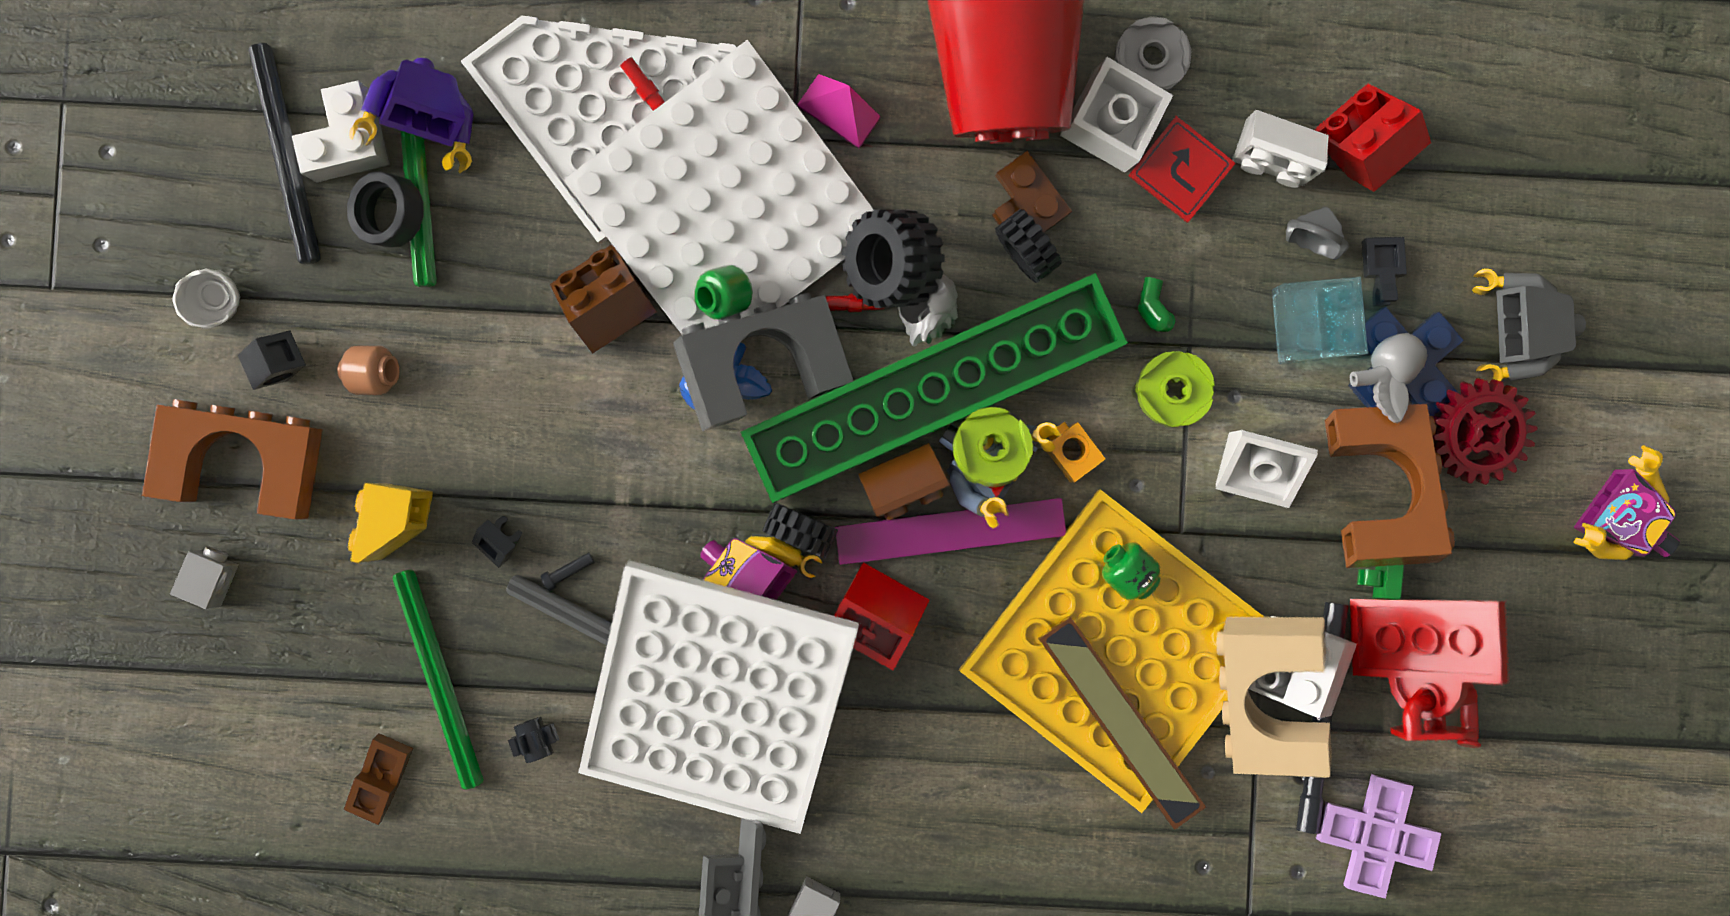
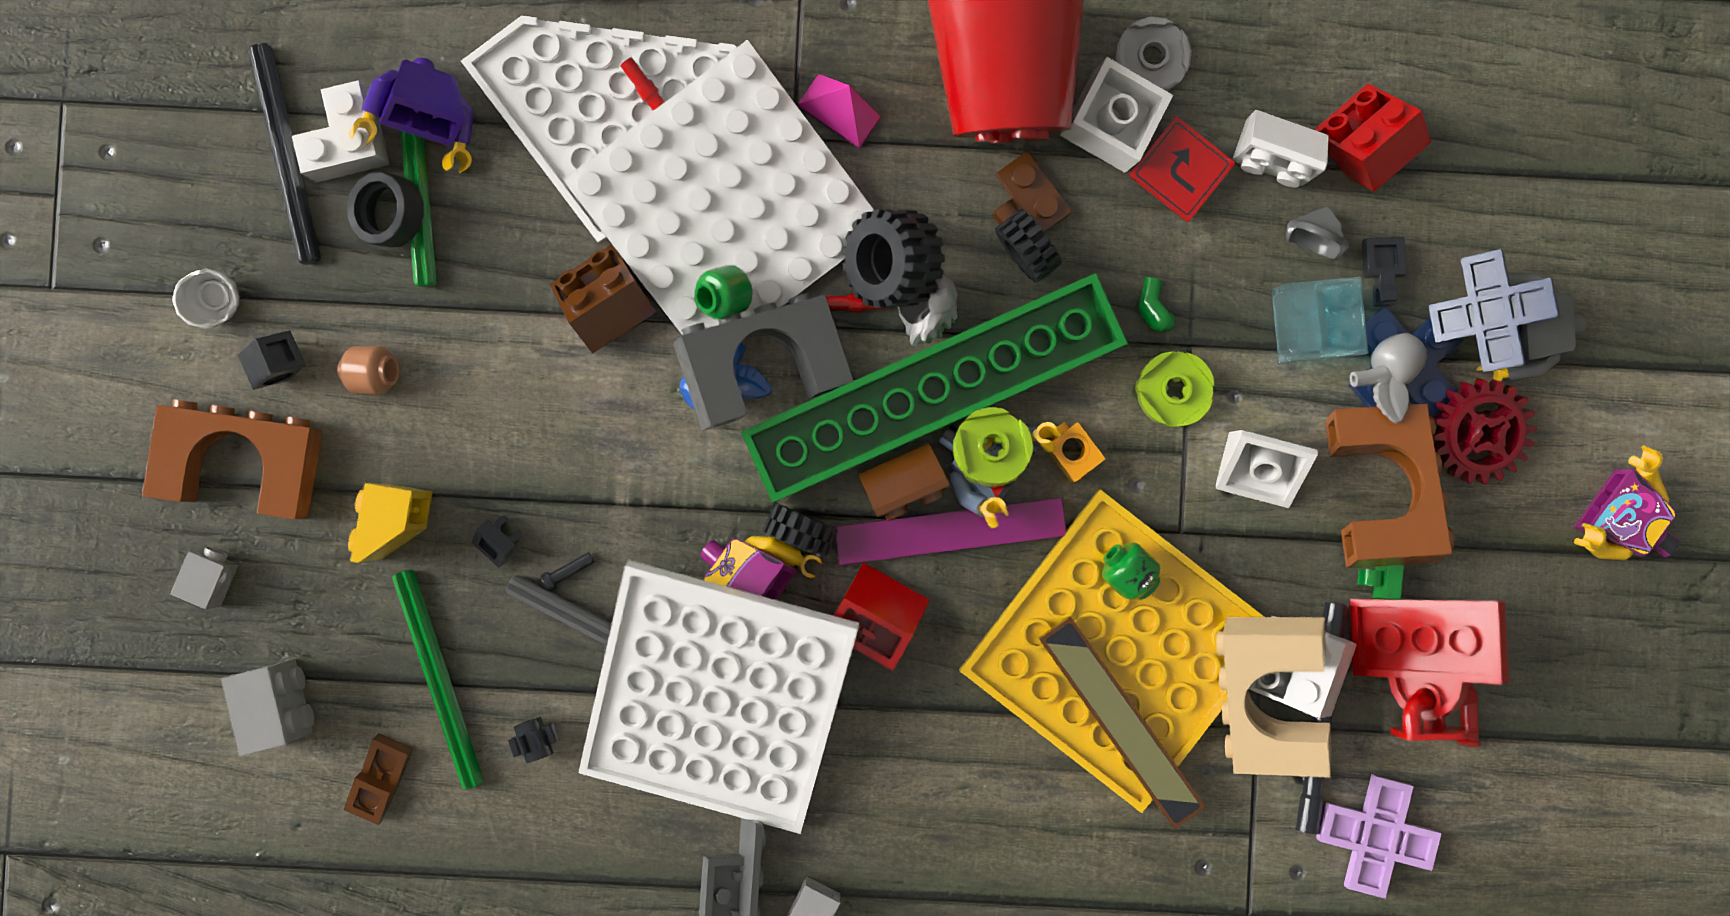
(268, 706): none -> light grey brick
(1494, 311): none -> plate

